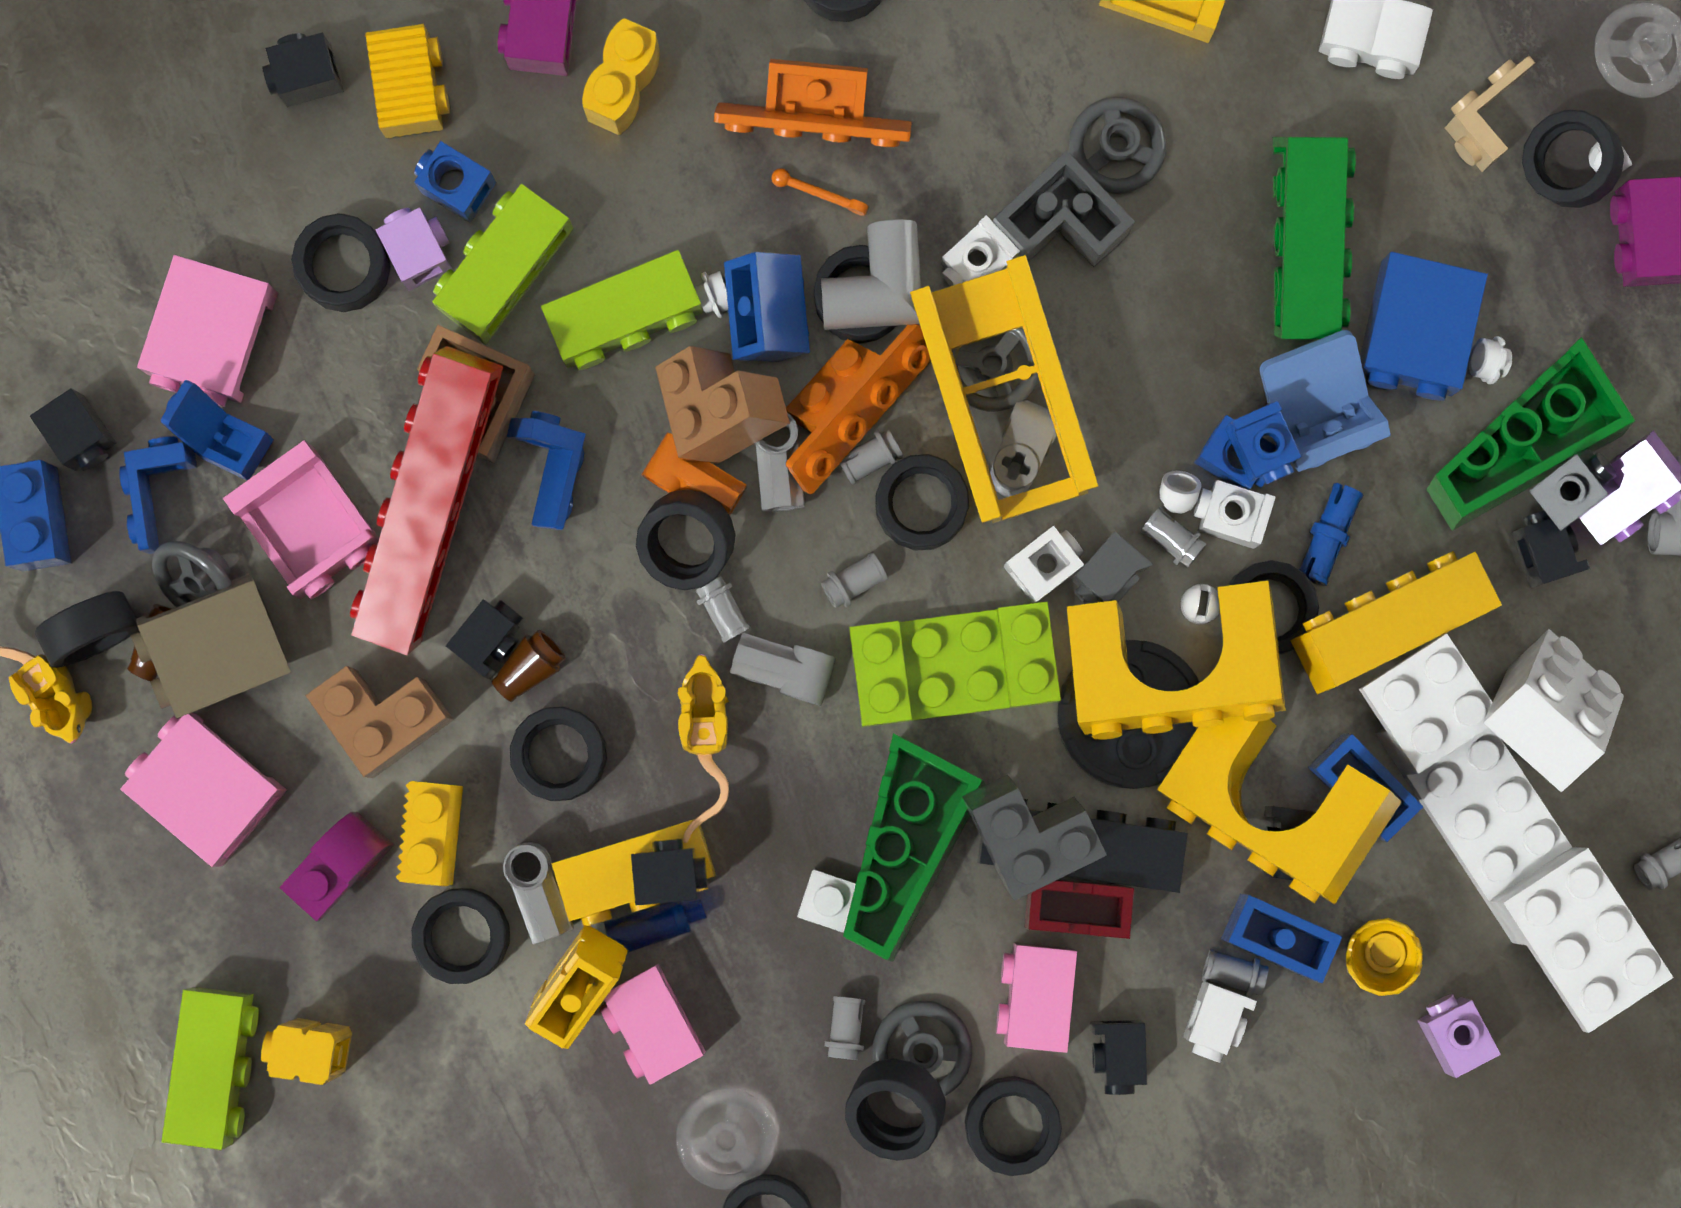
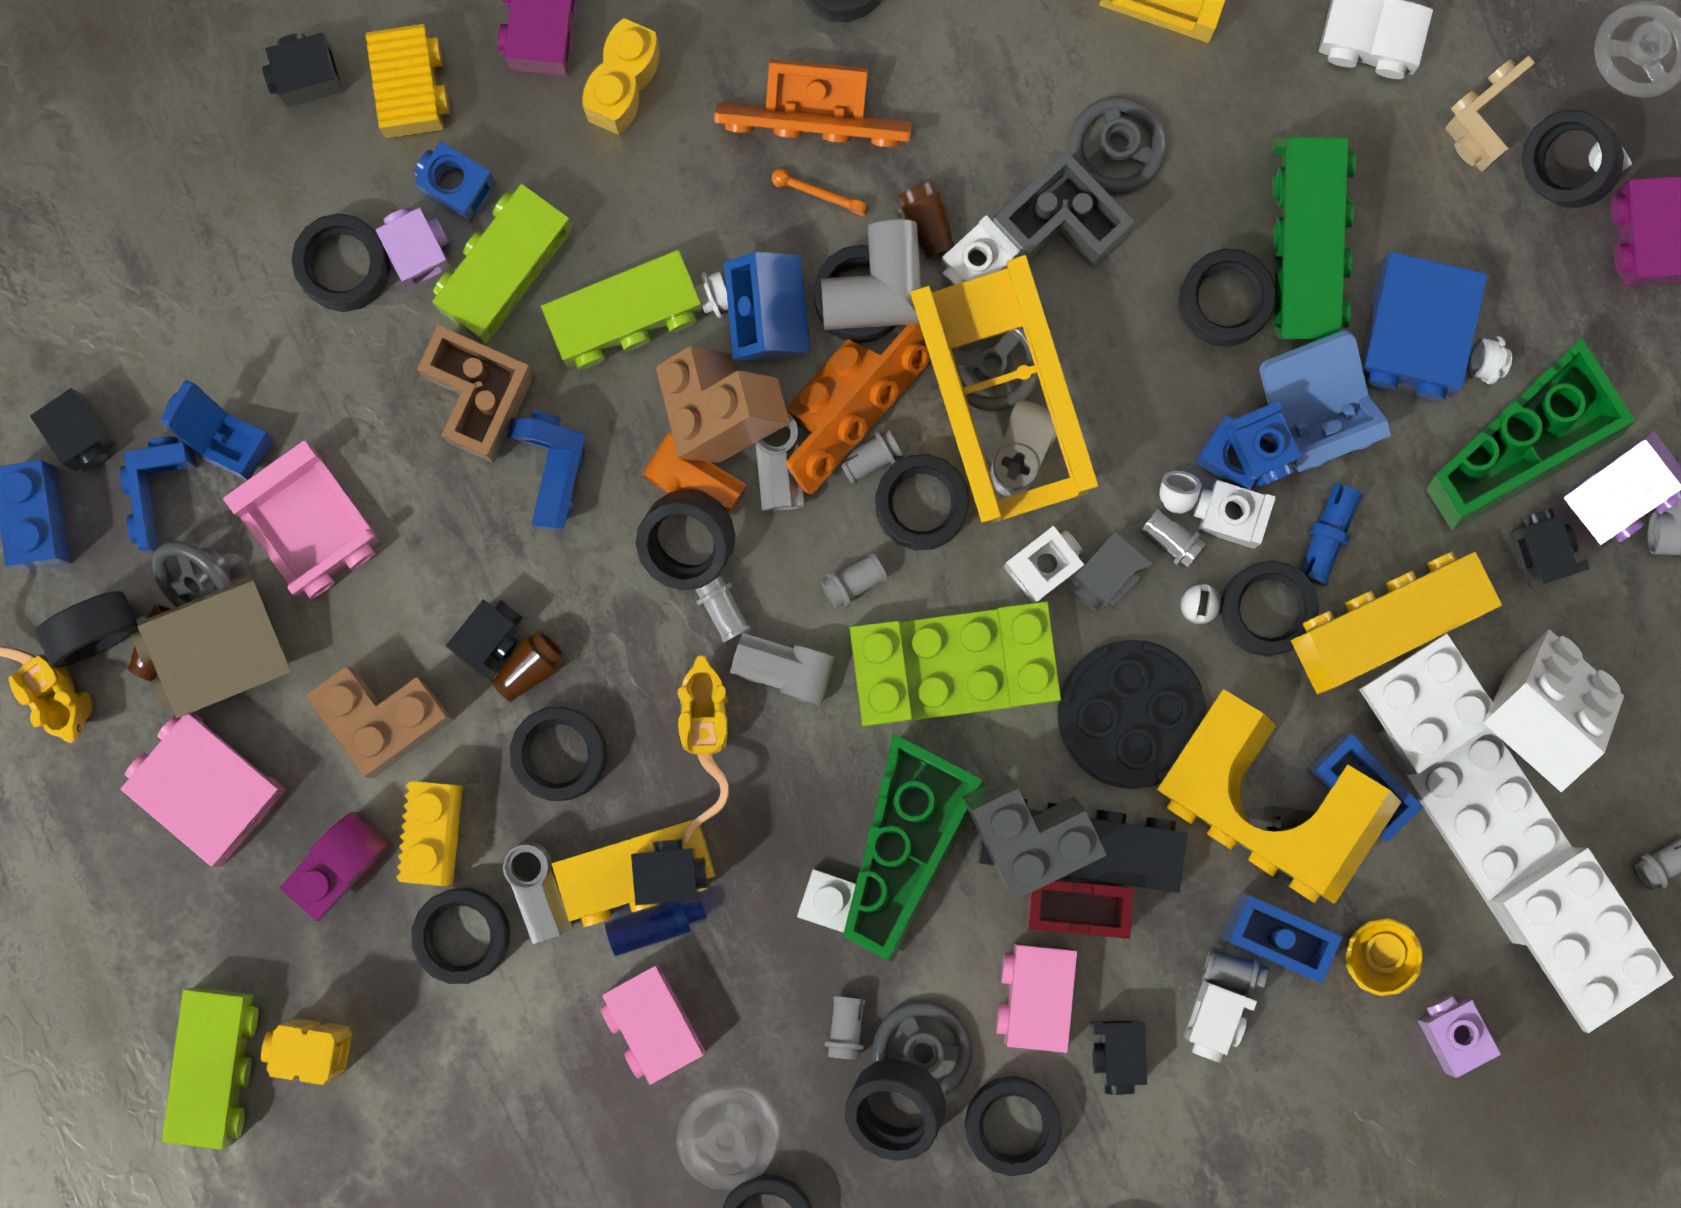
(204, 329): bright pink panel -> none
(426, 499): brick -> none
(576, 987): yellow brick -> none
(928, 210): none -> reddish brown cone
(1230, 260): none -> black tyre
(1242, 683): yellow arch -> none
(1576, 488): brick -> none

